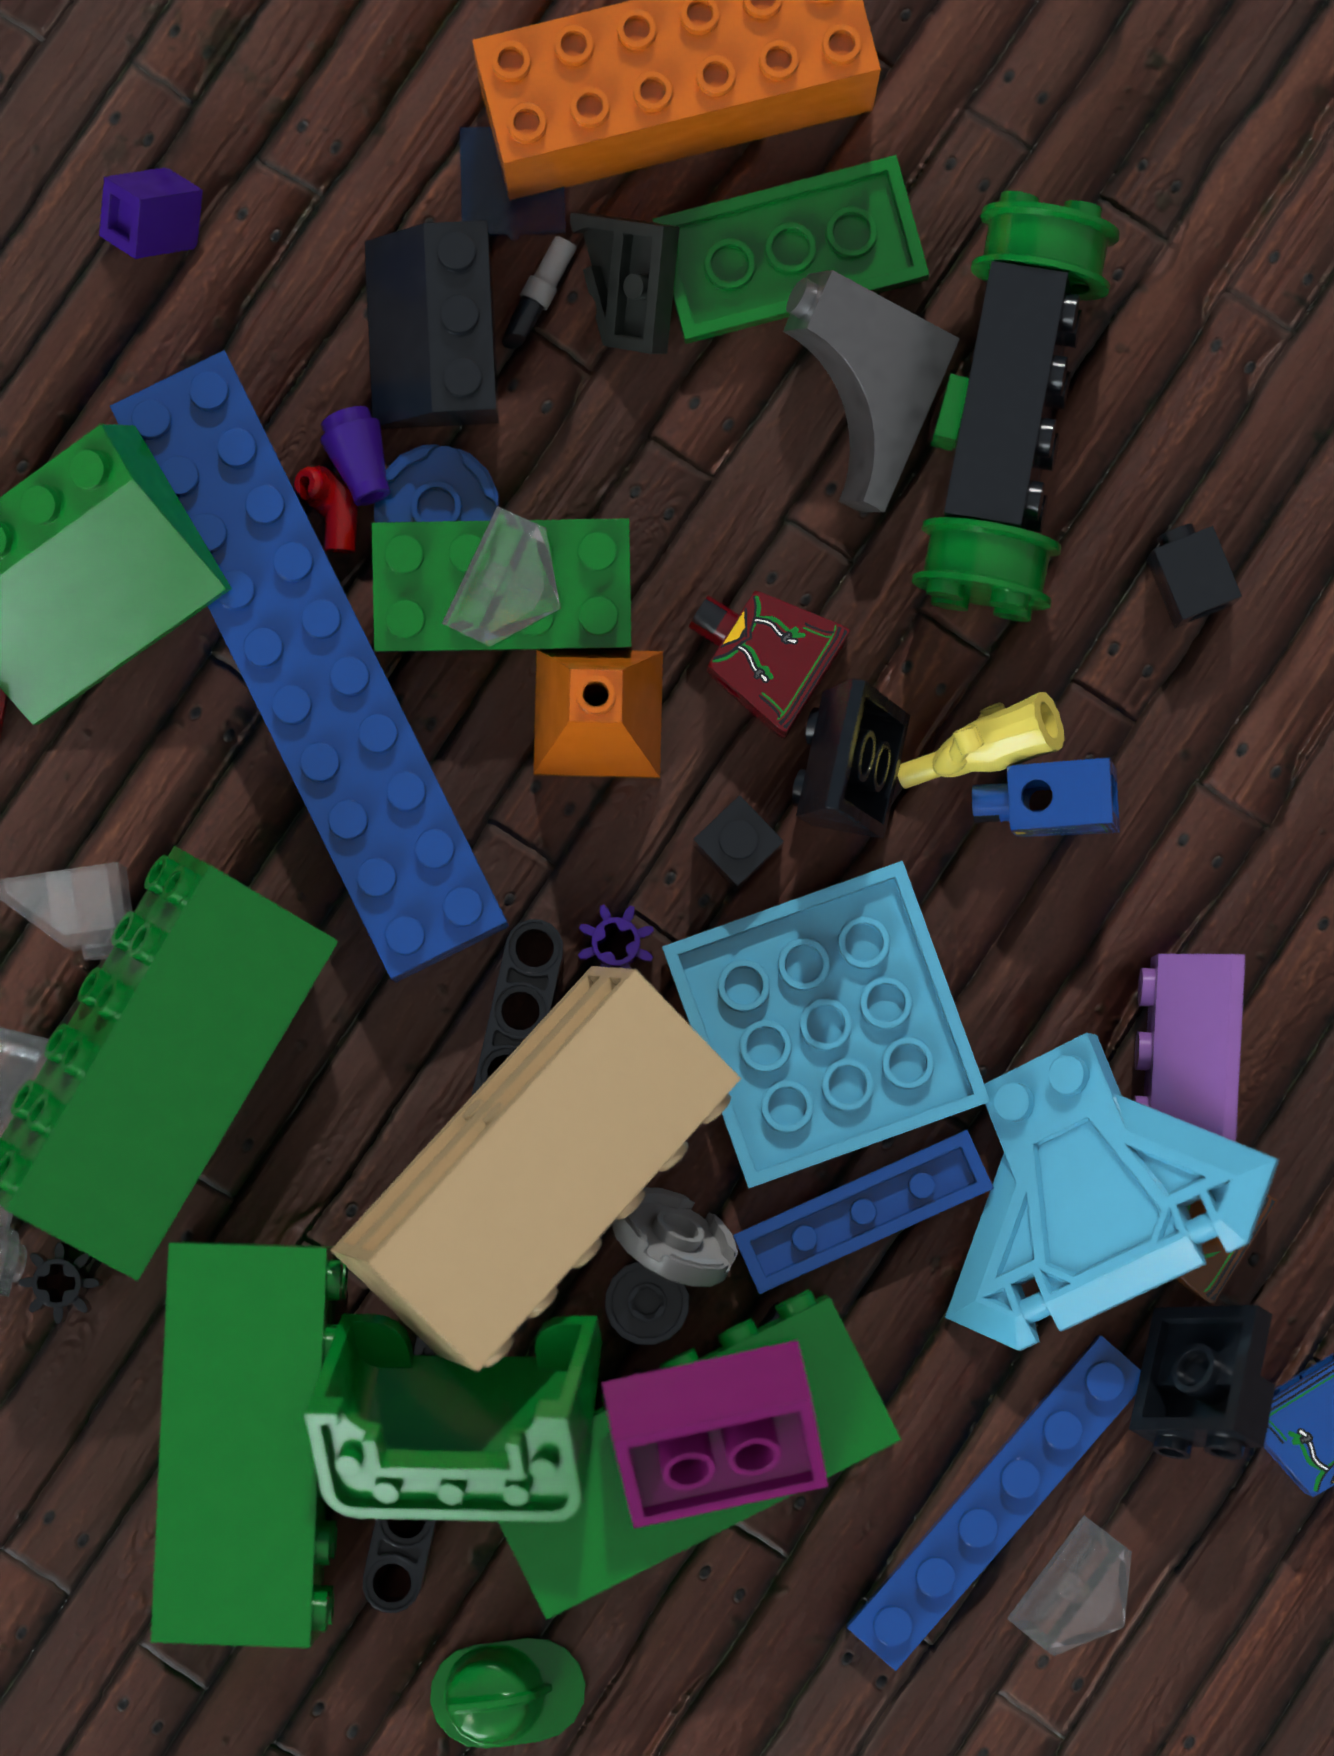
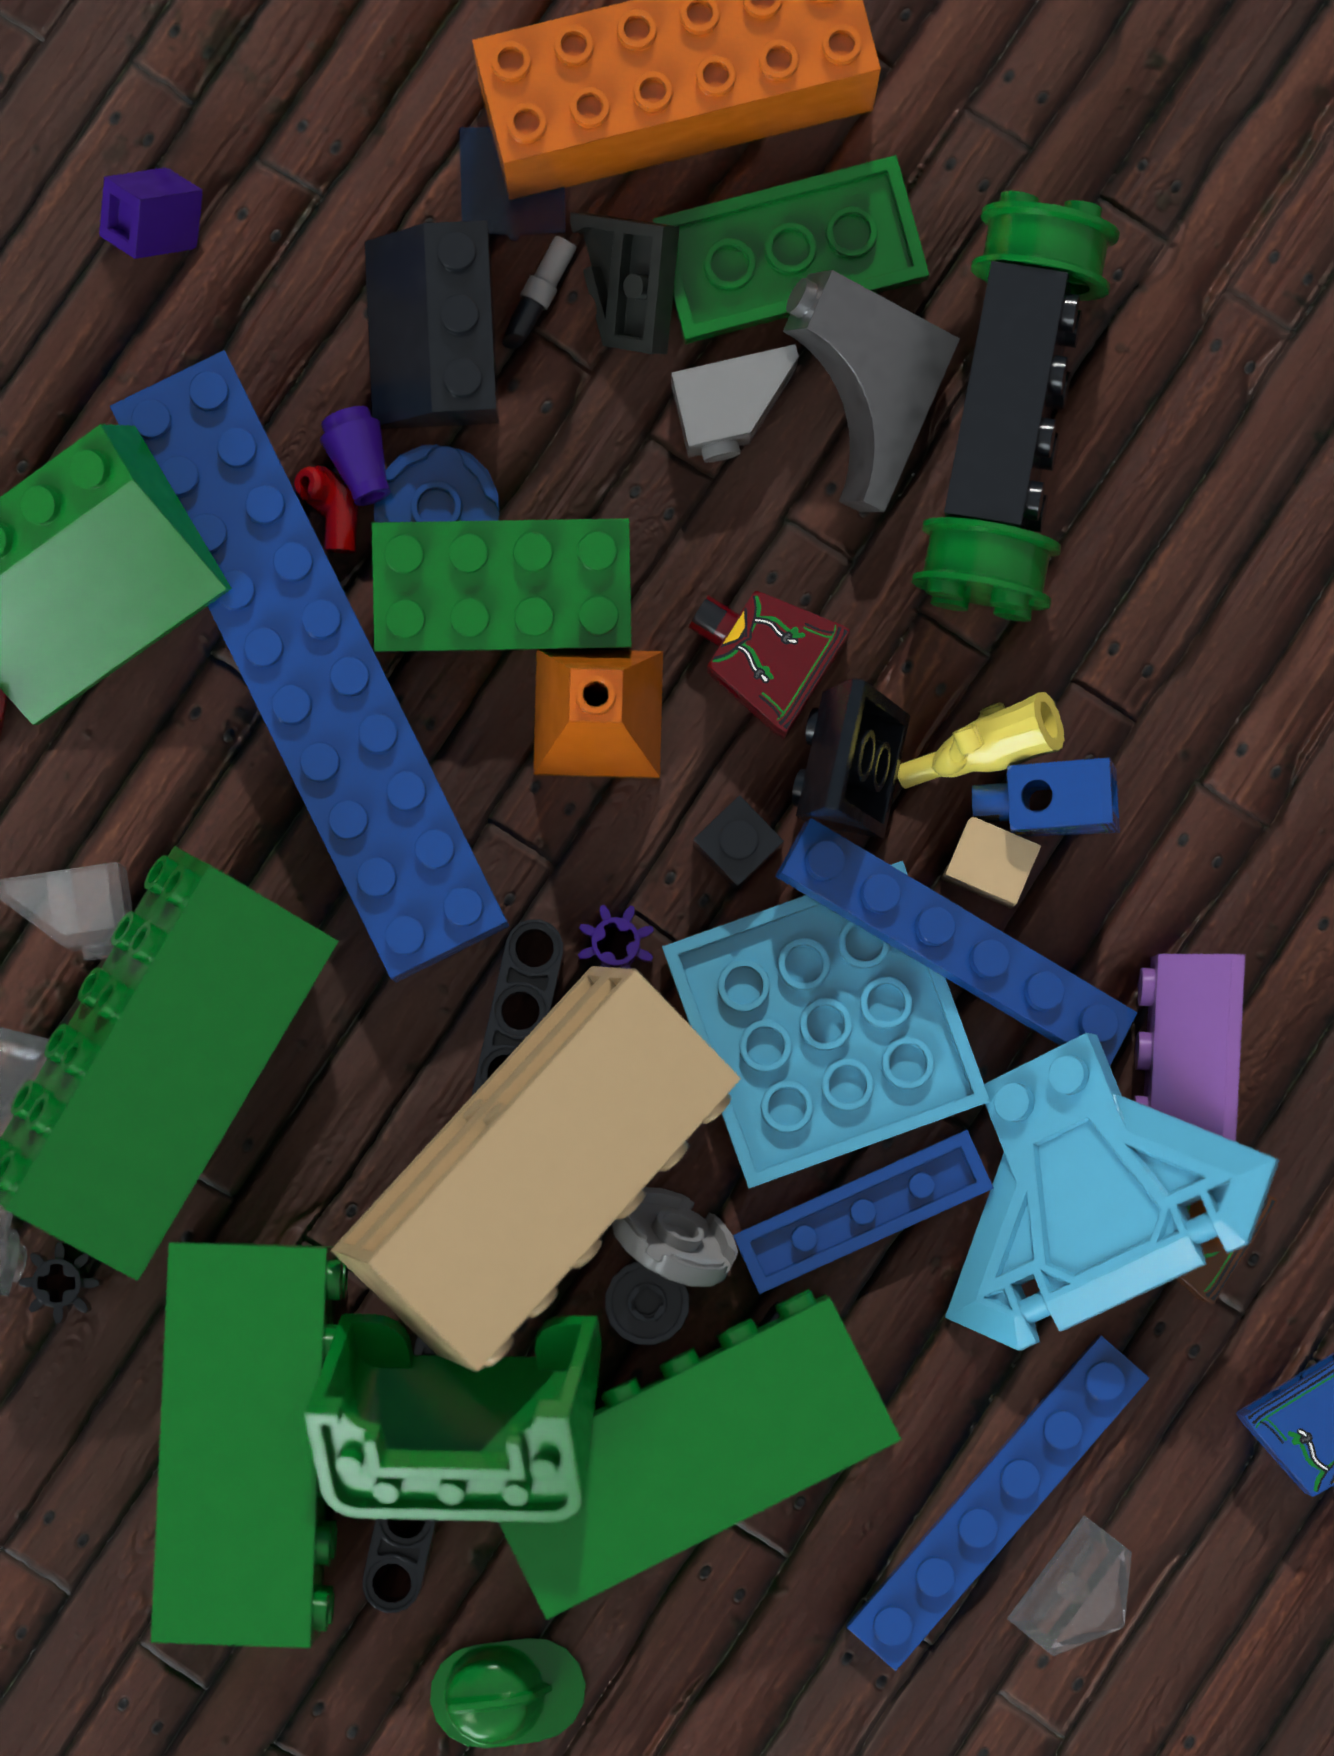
(506, 582): clear slope -> none
(715, 1434): magenta slope -> none
(729, 400): none -> light grey slope
(950, 413): green tile -> none
(951, 940): none -> blue plate
(991, 862): none -> tan panel
(1192, 574): black brick -> none
(1204, 1381): black plate -> none

